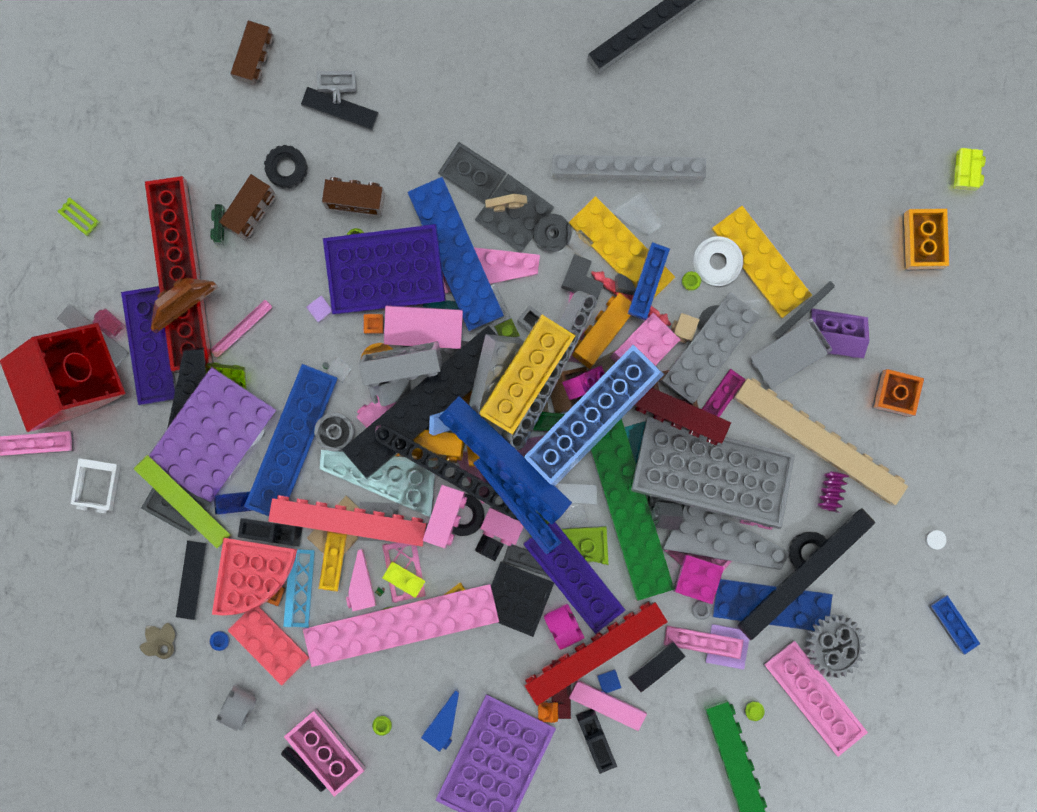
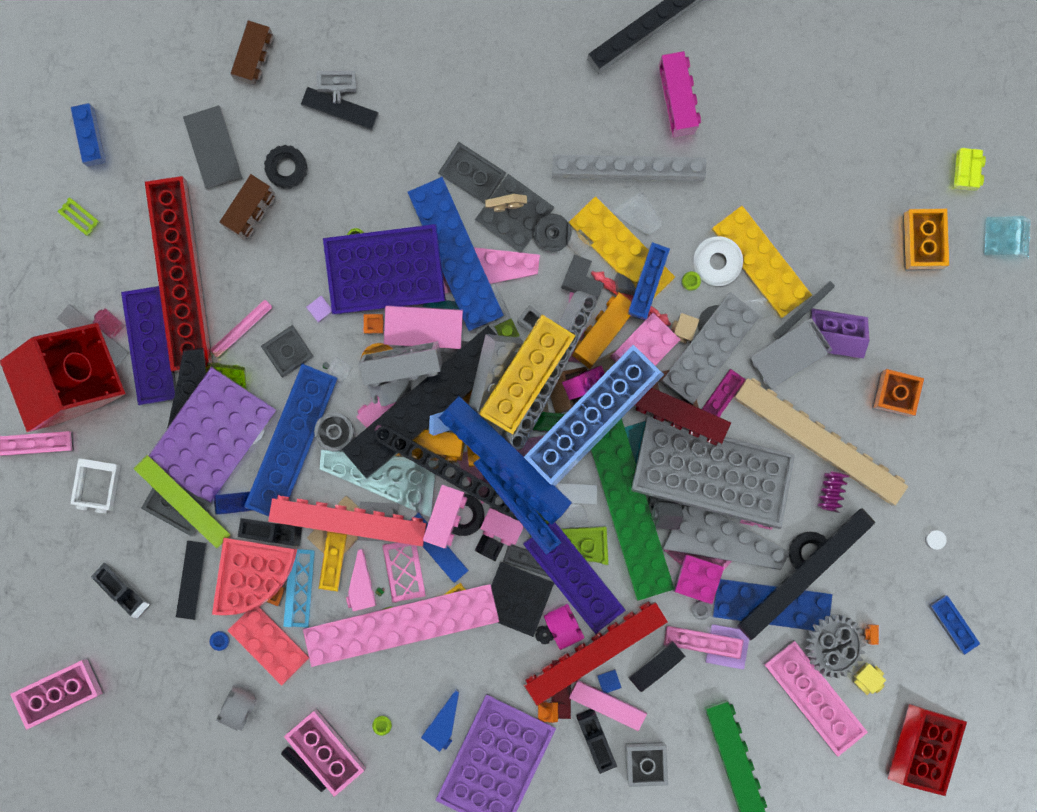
(56, 694): none -> bright pink brick
(88, 135): none -> blue brick
(120, 591): none -> black slope
(156, 639): dark tan plate -> none
(178, 300): dark orange wedge -> none
(212, 147): none -> dark grey tile
(217, 232): clear green plate -> none
(287, 351): none -> dark grey tile
(353, 196): reddish brown brick -> none
(403, 579): neon yellow brick -> none
(445, 558): none -> blue tile
(539, 635): none -> black plate
(647, 764): none -> light grey brick
(678, 94): none -> dark pink brick
(754, 711): lime plate -> none
(869, 679): none -> light yellow brick
(872, 634): none -> orange plate
(927, 750): none -> red slope
(1007, 236): none -> clear light blue bracket

